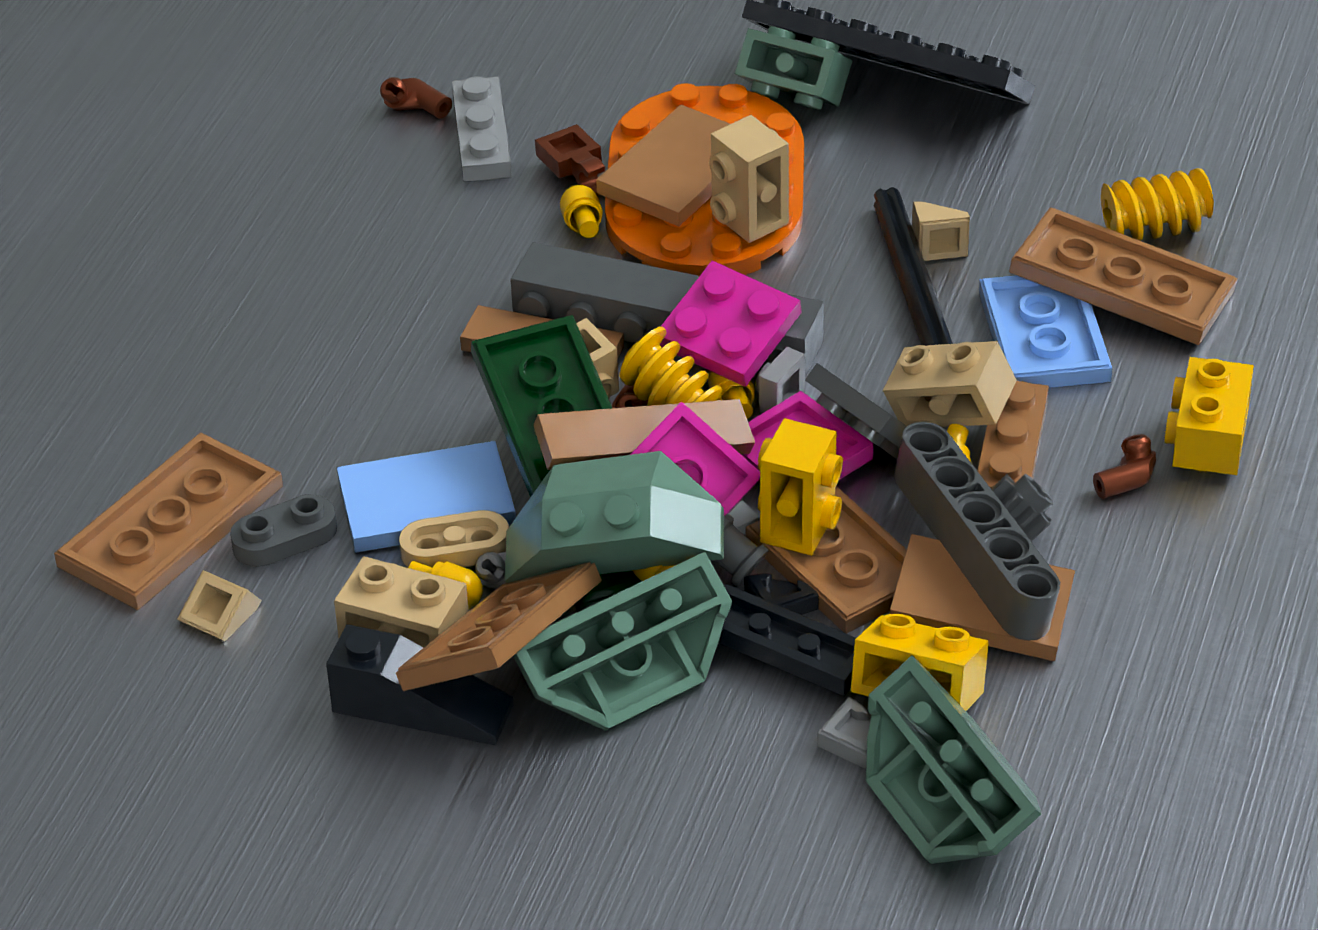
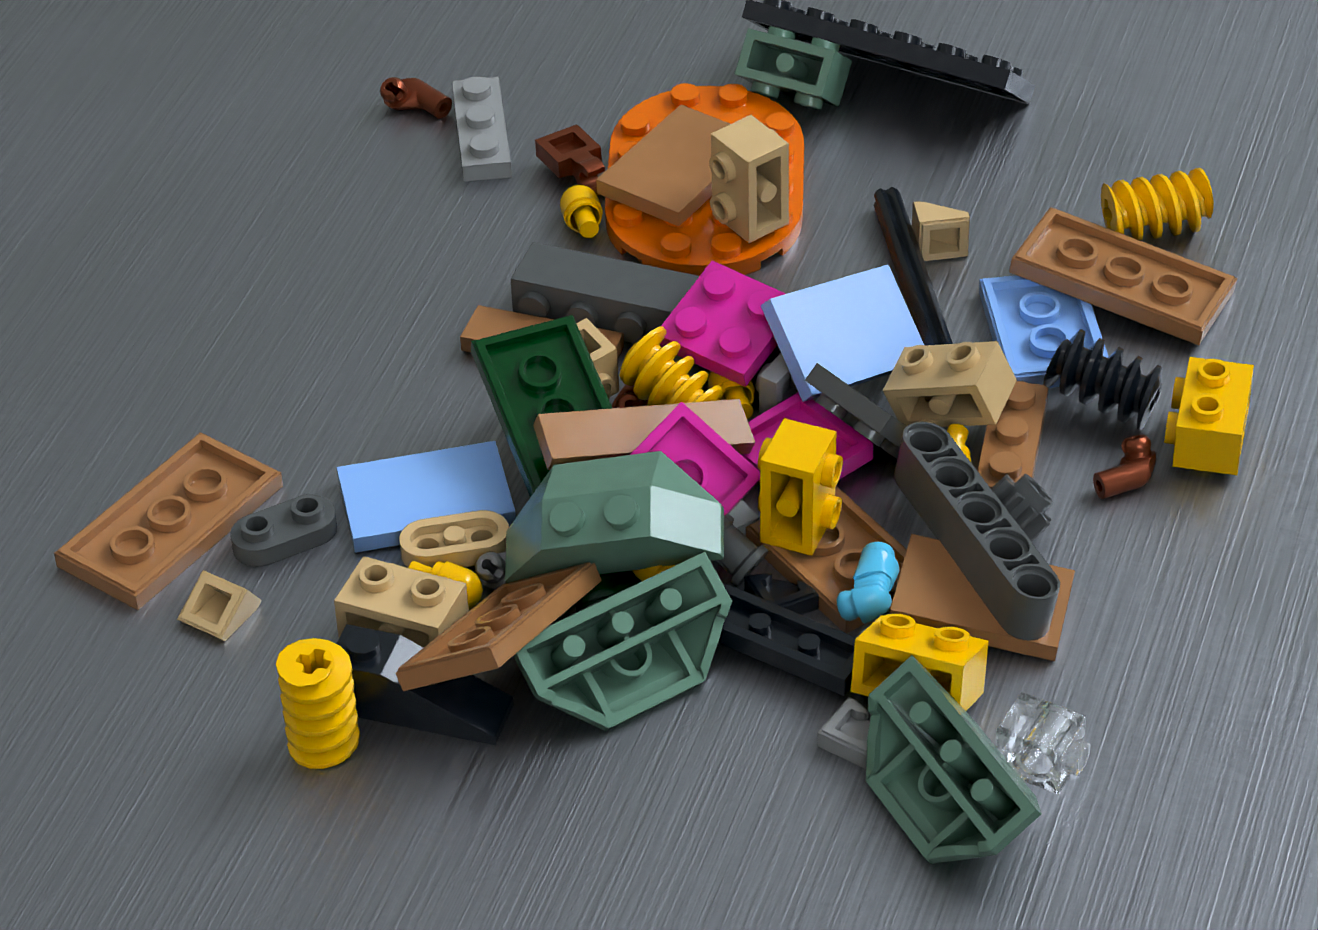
(318, 702): none -> yellow piece
(845, 325): none -> light blue tile
(872, 583): none -> medium azure arm
(1043, 742): none -> clear brick
(1106, 378): none -> black piece

